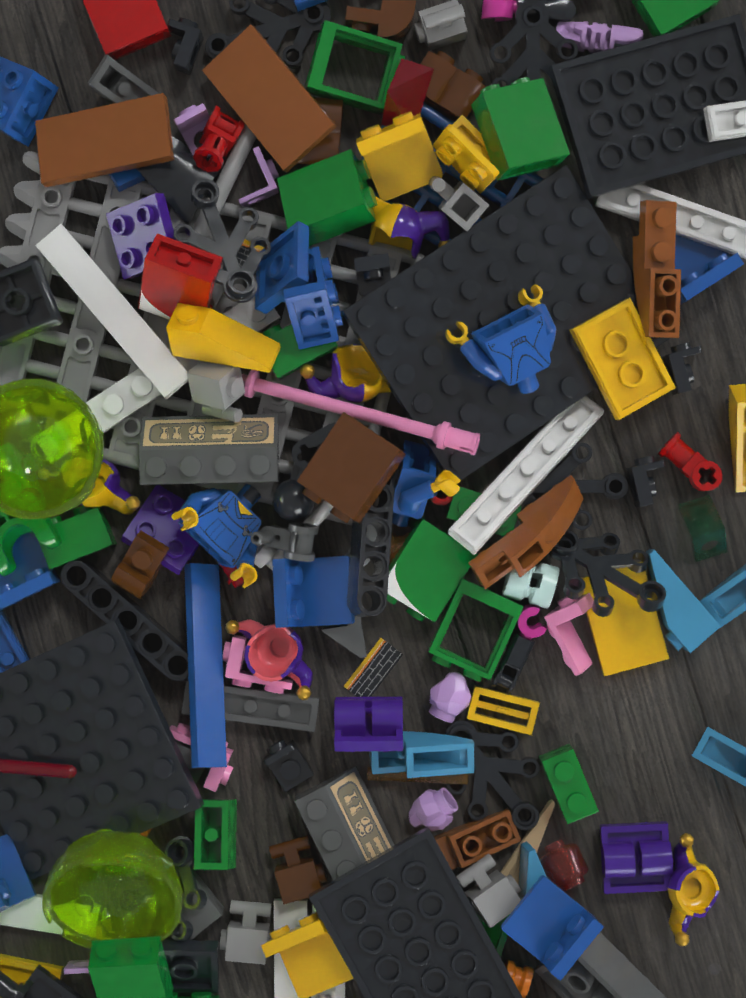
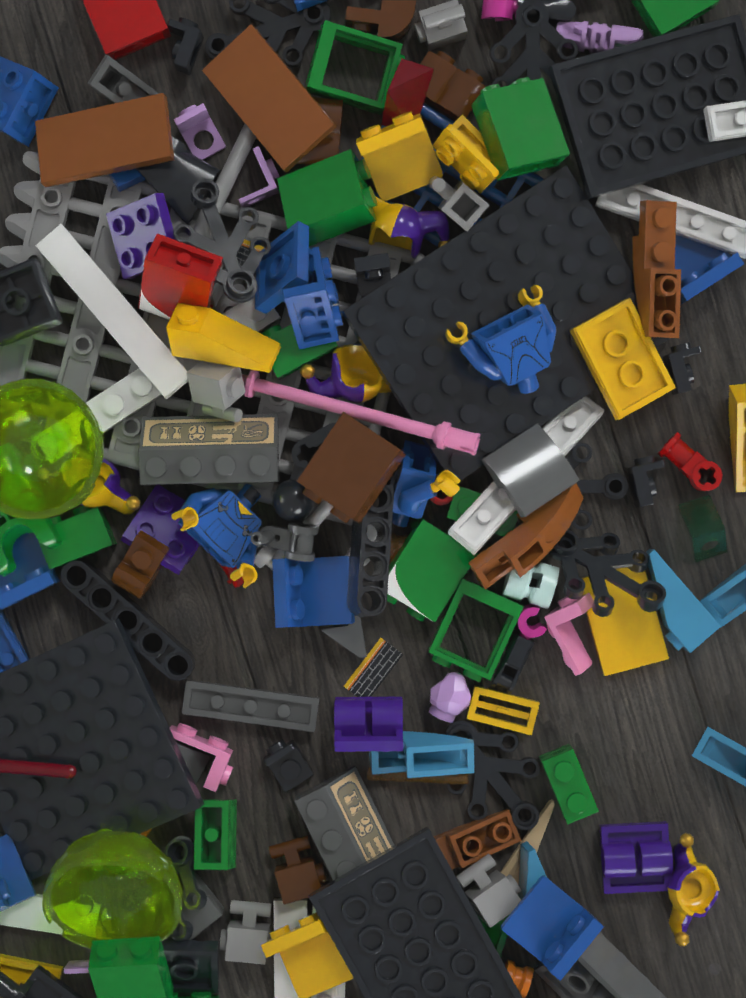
(205, 666): blue tile -> none
(217, 140): red connector -> none
(234, 656): bright pink bracket -> none
(274, 653): coral piece -> none
(433, 809): lavender rock -> none
(530, 470): none -> dark grey slope
(564, 864): clear red head -> none

